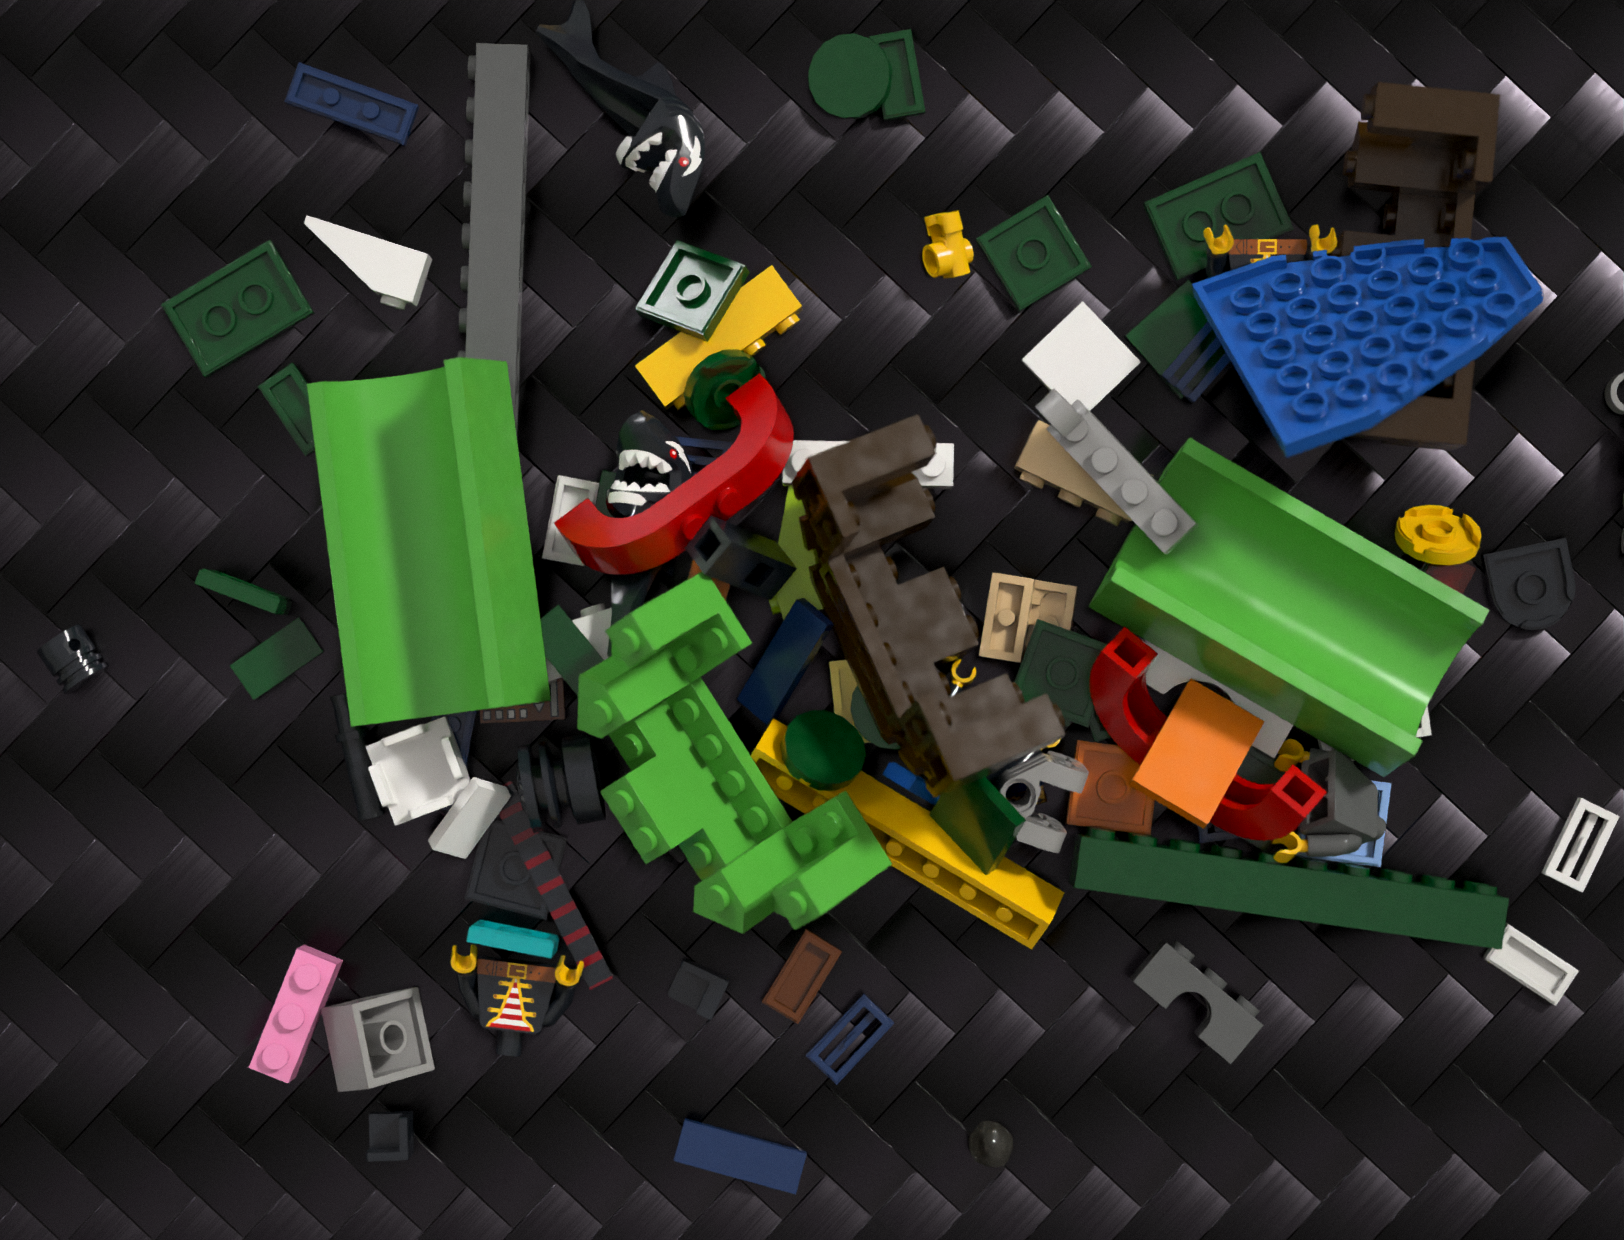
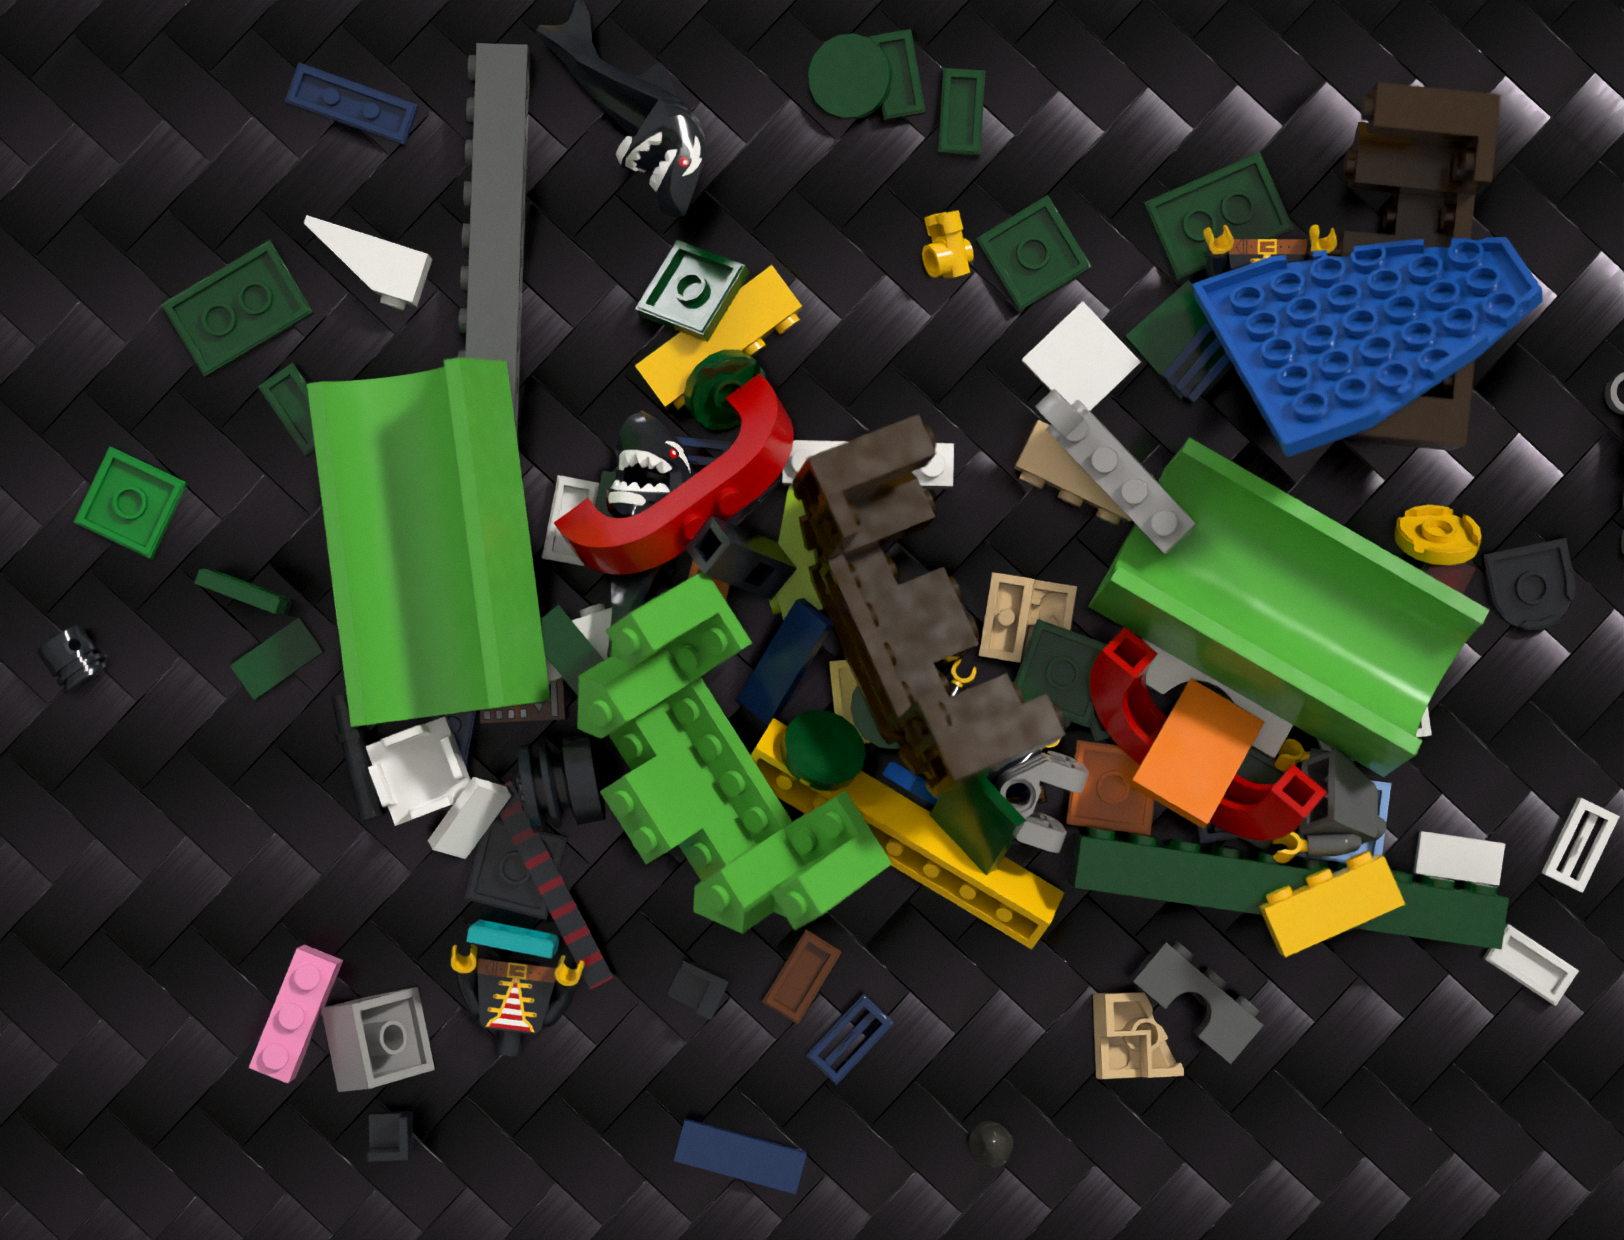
(130, 502): none -> green tile
(961, 112): none -> dark green tile
(1130, 1039): none -> tan slope
(1331, 903): none -> yellow brick
(1459, 858): none -> white tile

